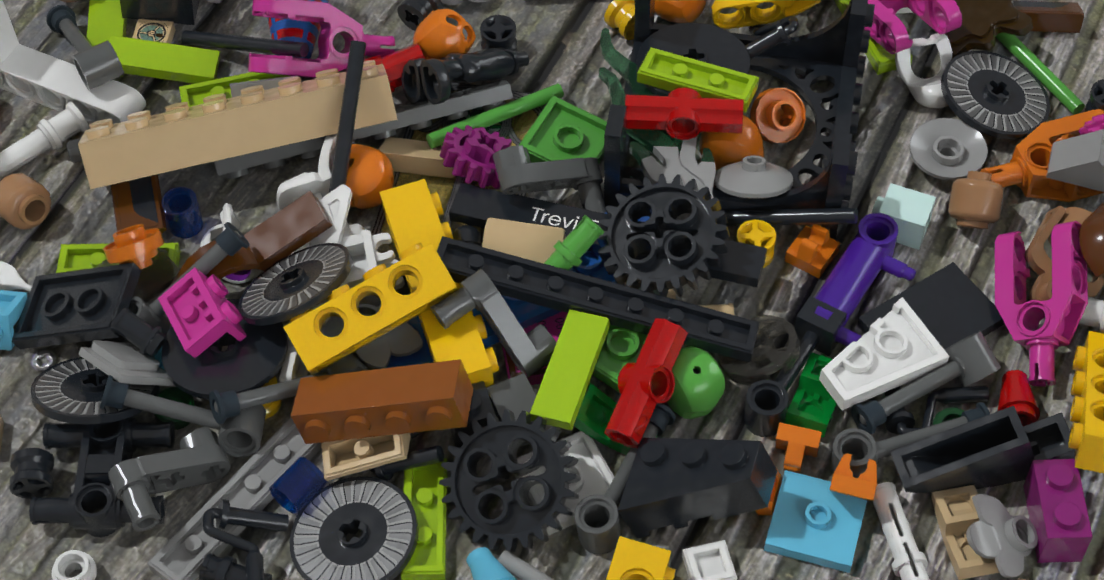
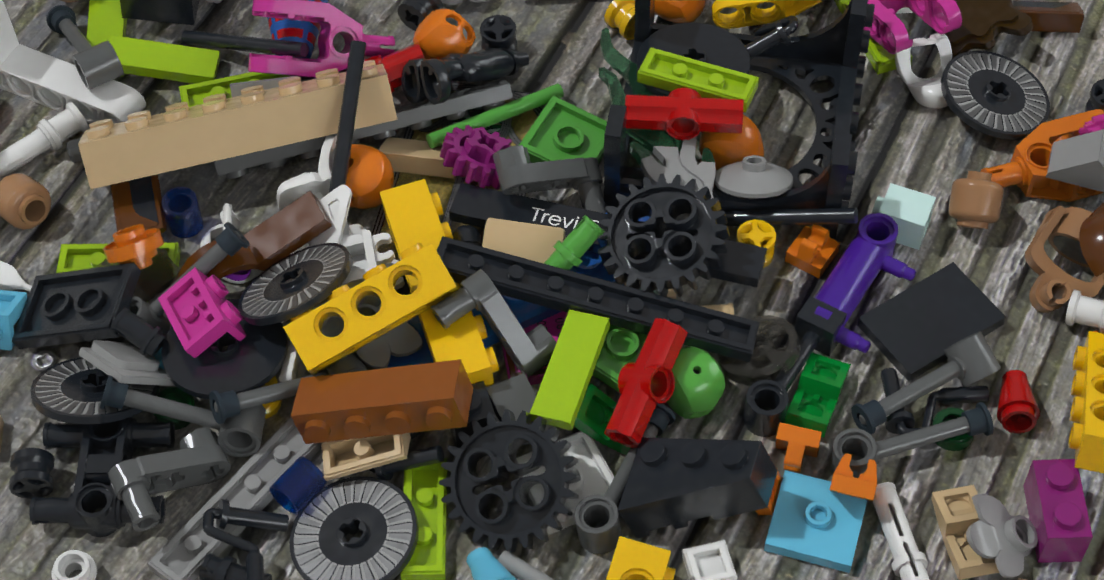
(154, 30): tile -> none
(778, 115): orange plate -> none
(884, 358): white wing -> none
(948, 148): light grey dish -> none
(982, 452): black slope -> none
(1042, 73): bright green bar -> none
(1061, 311): dark pink piece -> none

